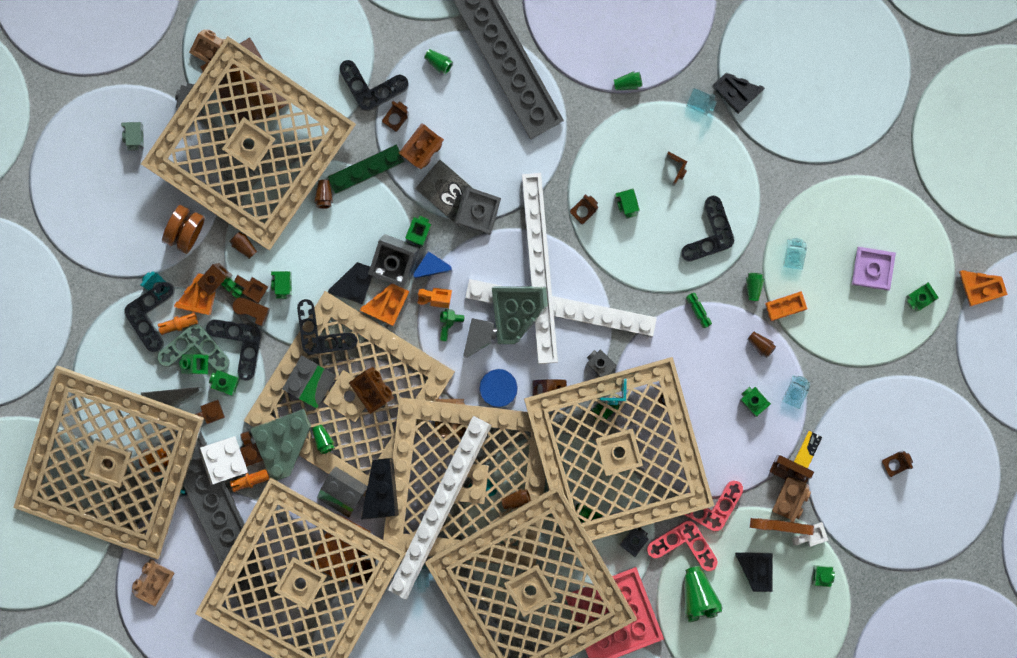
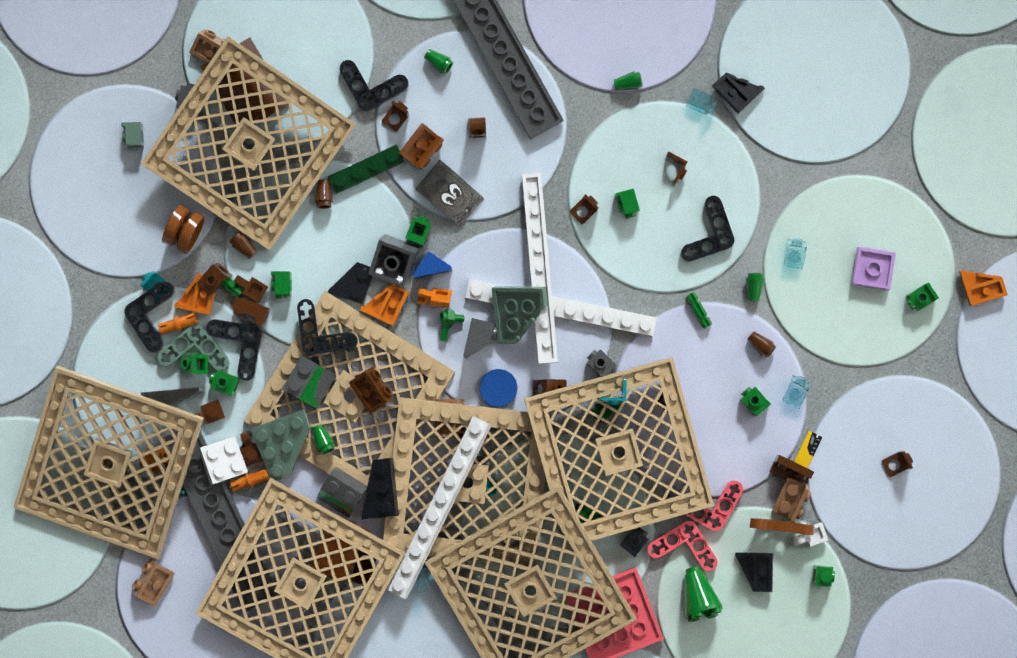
(477, 127): none -> reddish brown leg
(477, 210): dark grey tile -> none
(516, 499): reddish brown cone -> none
(786, 306): orange plate -> none

